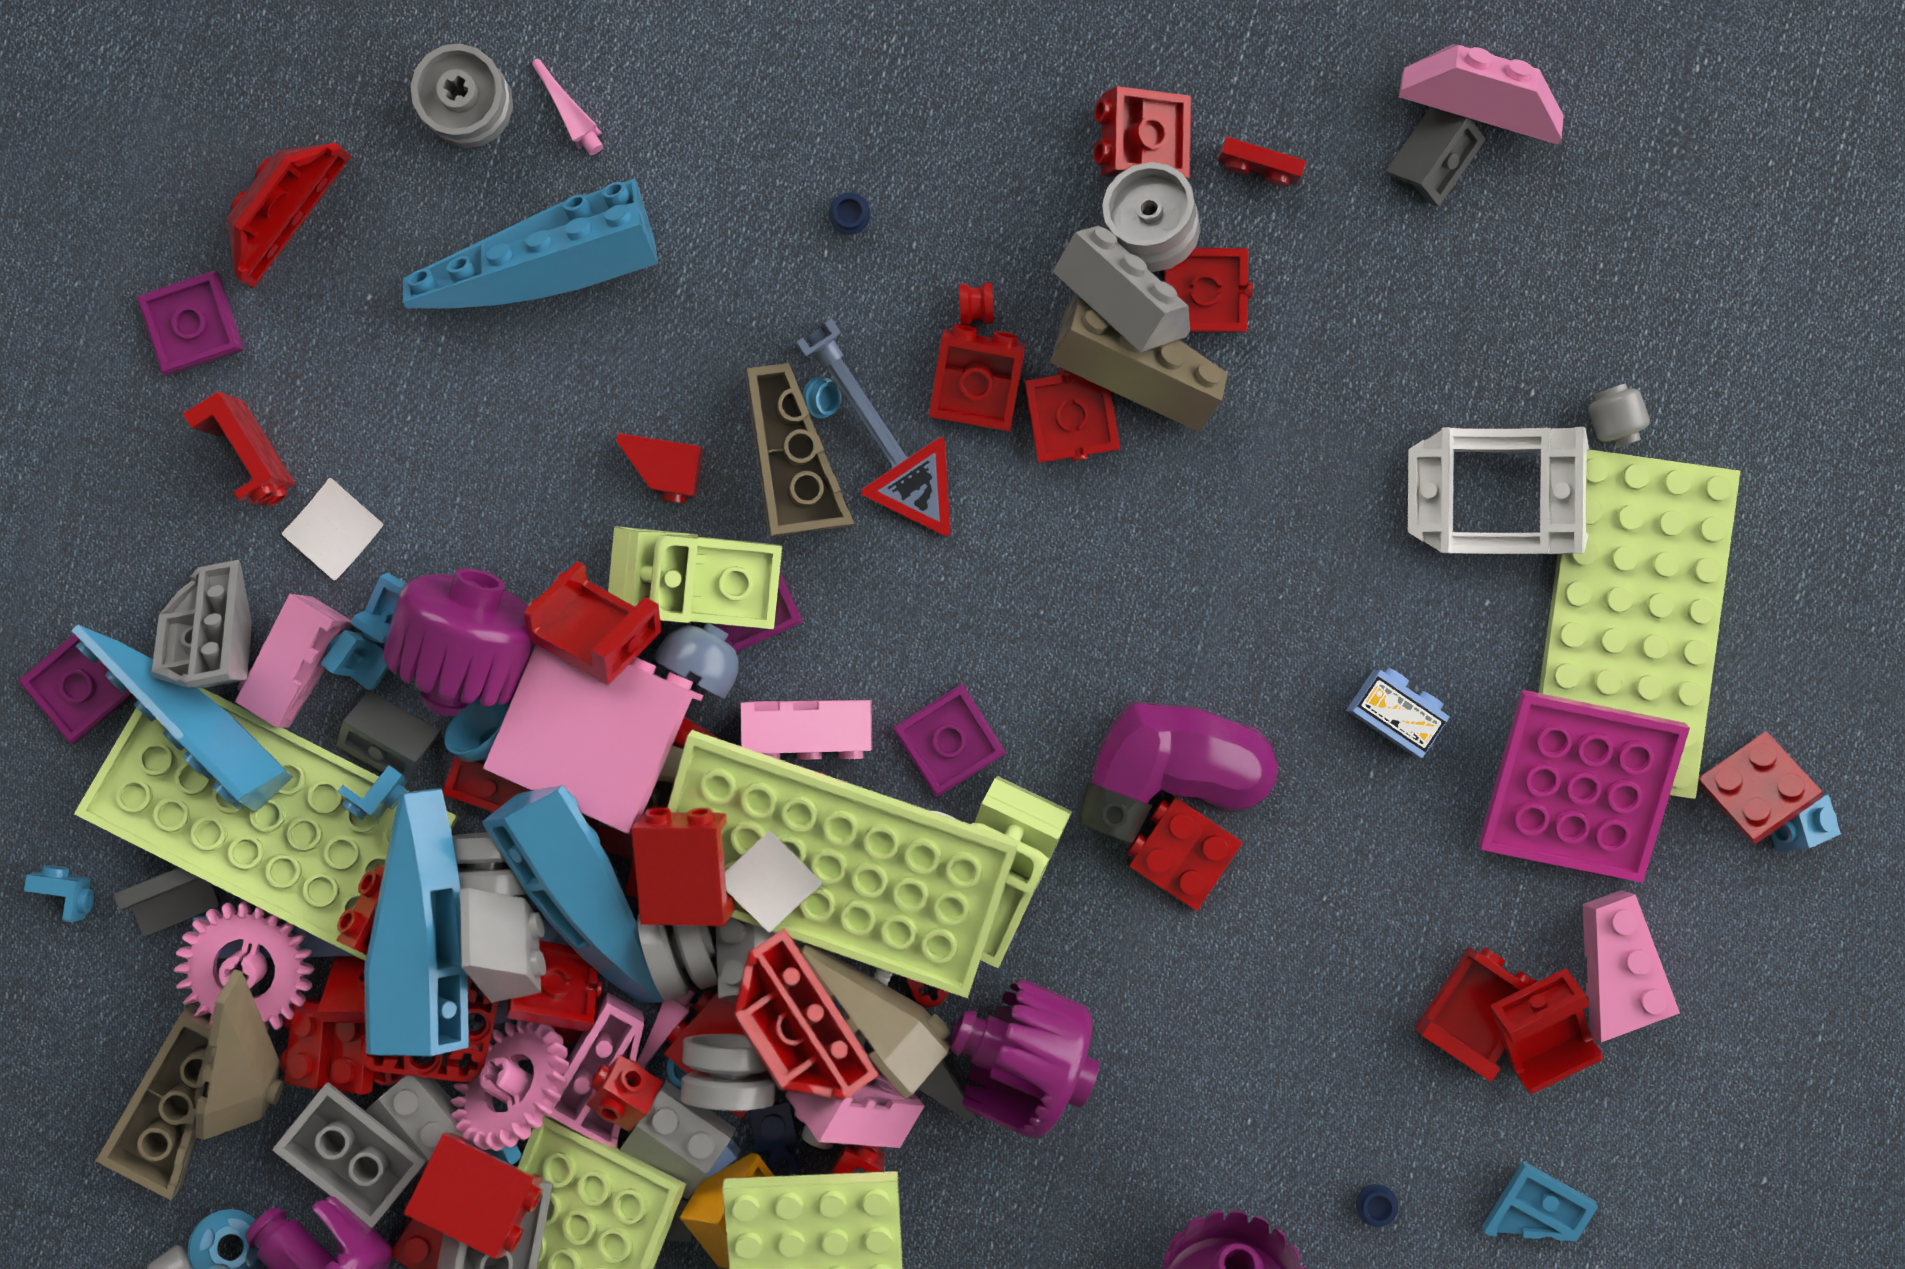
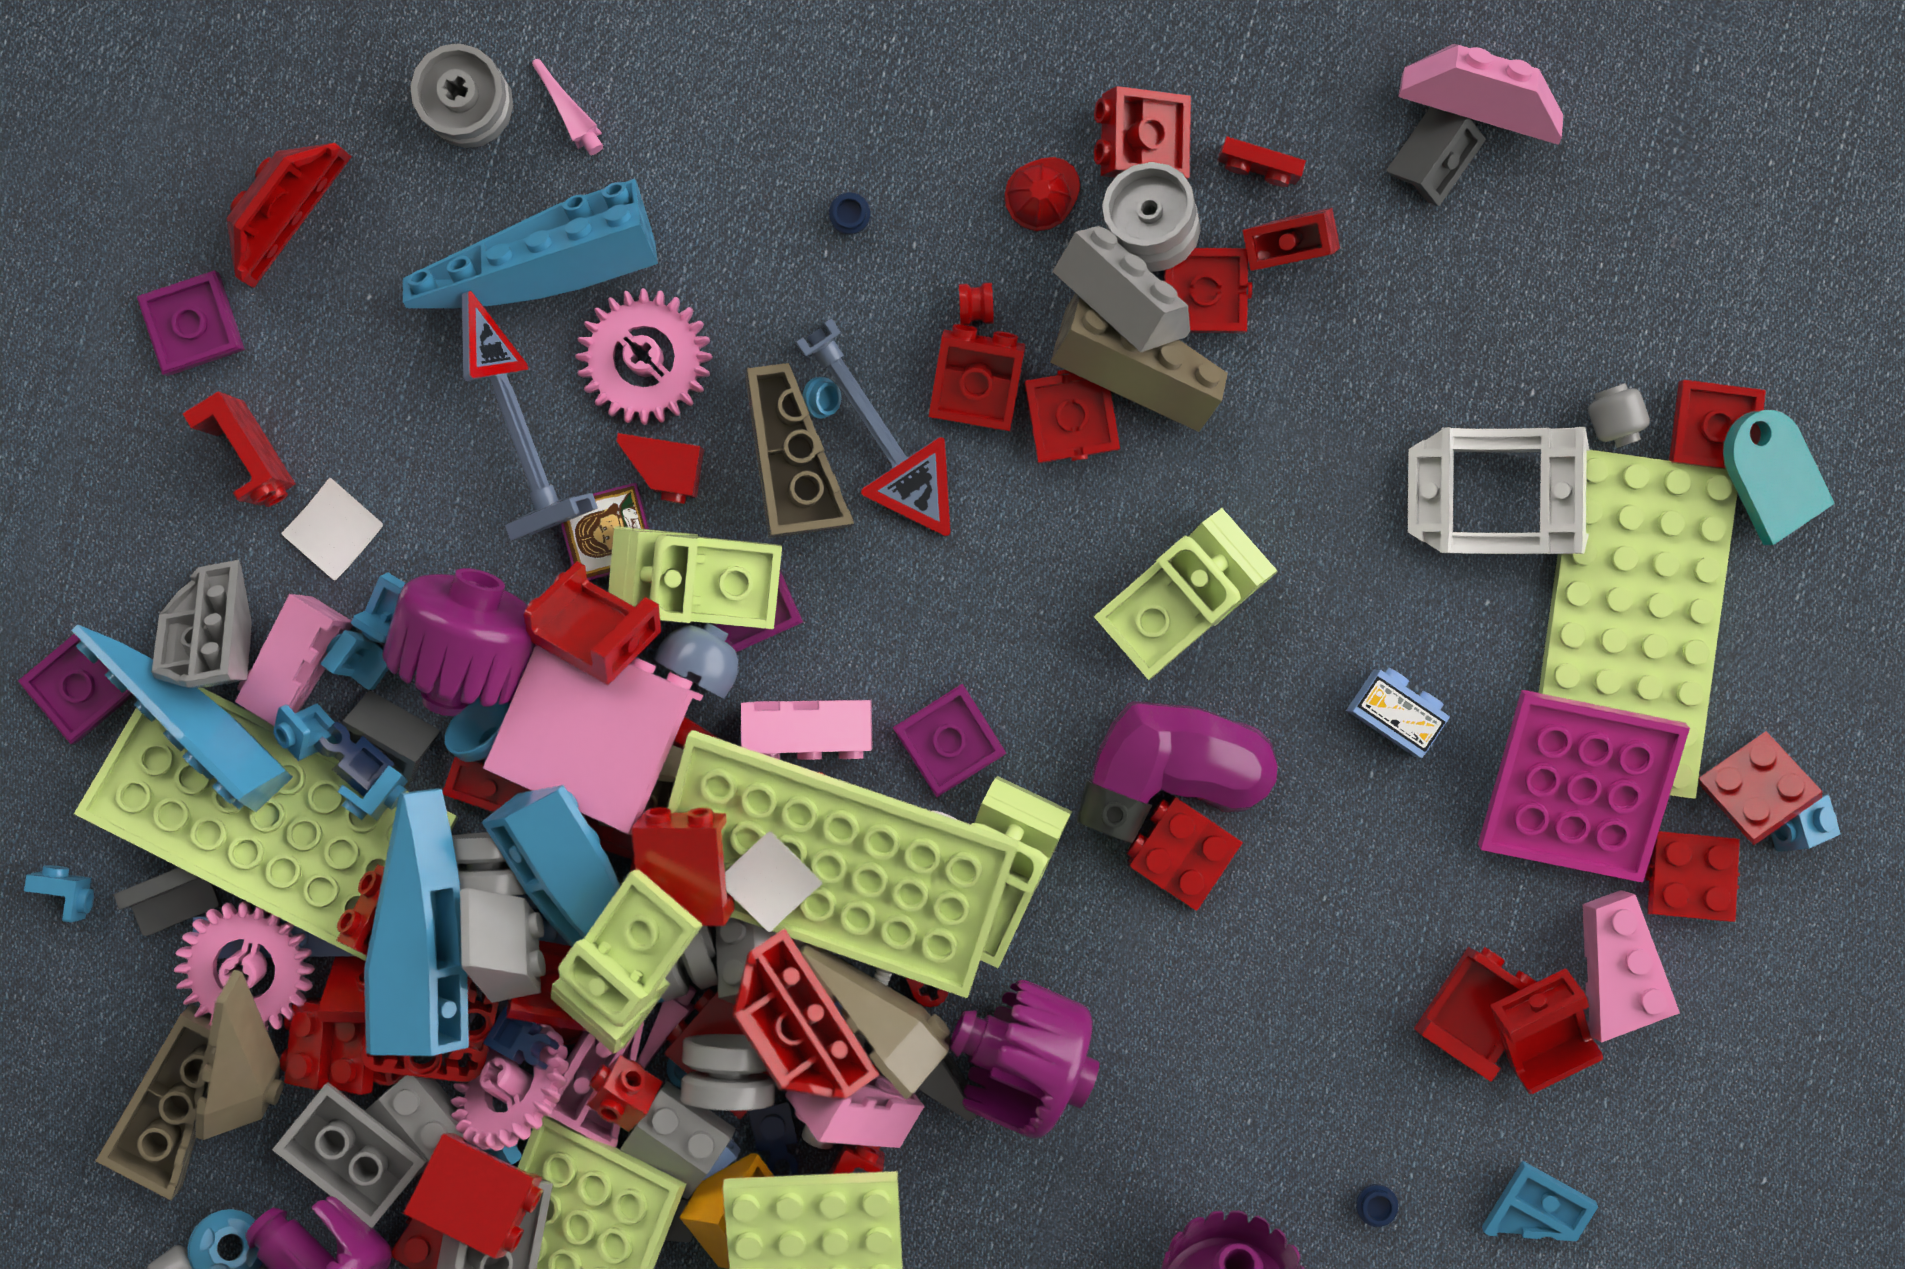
(302, 729): none -> dark azure bracket
(358, 763): none -> dark blue plate
(492, 356): none -> sand blue piece
(519, 1040): none -> dark blue plate
(591, 534): none -> tile
(616, 328): none -> bright pink gear
(622, 962): none -> yellowish green piece
(1042, 193): none -> red piece
(1185, 593): none -> yellowish green piece
(1291, 239): none -> red slope
(1694, 876): none -> red plate
(1704, 418): none -> red plate
(1775, 476): none -> tile

